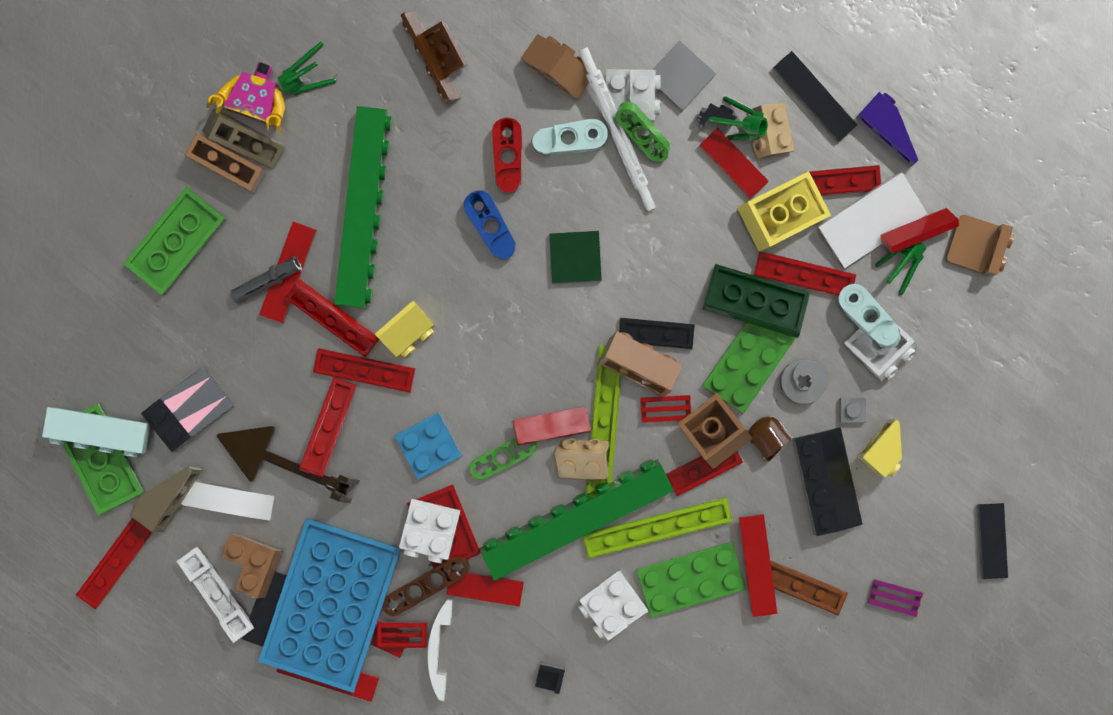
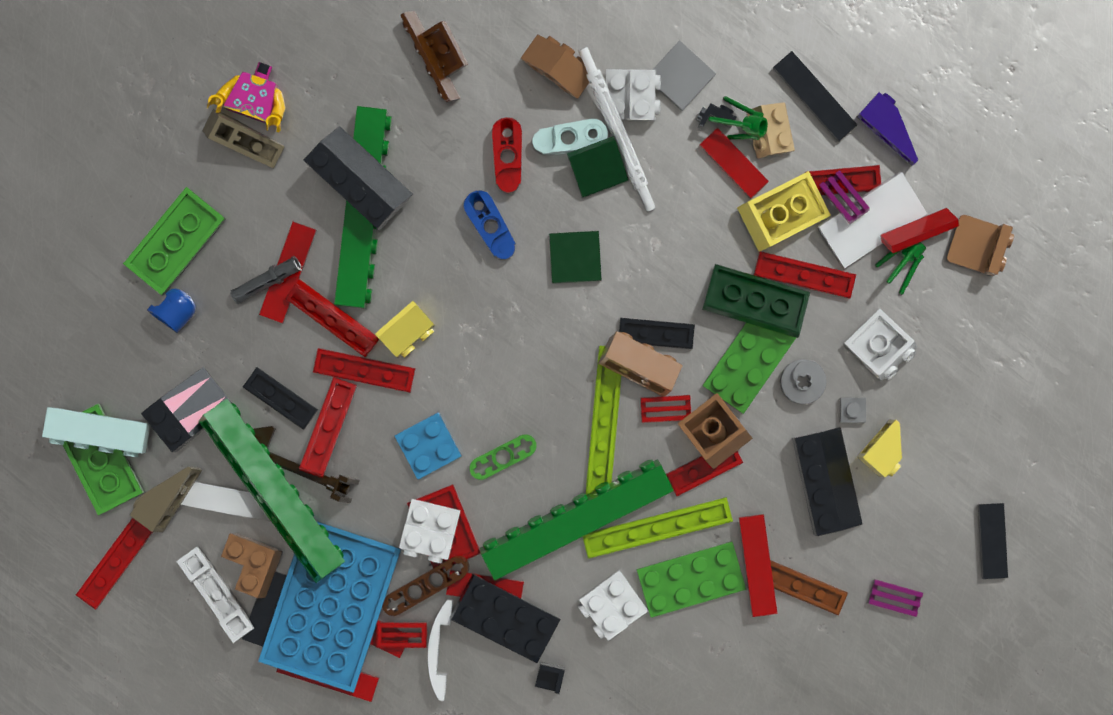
(174, 310): none -> blue helmet
(225, 163): medium nougat brick -> none
(271, 490): none -> green brick
(280, 398): none -> black tile
(292, 79): green plant -> none
(358, 177): none -> black slope
(504, 618): none -> black plate
(551, 426): tile -> none
(582, 459): tan bracket -> none
(597, 166): none -> dark green tile
(641, 121): bright green beam -> none
(769, 436): reddish brown helmet -> none
(832, 181): none -> magenta tile
(882, 330): light aqua piece -> none

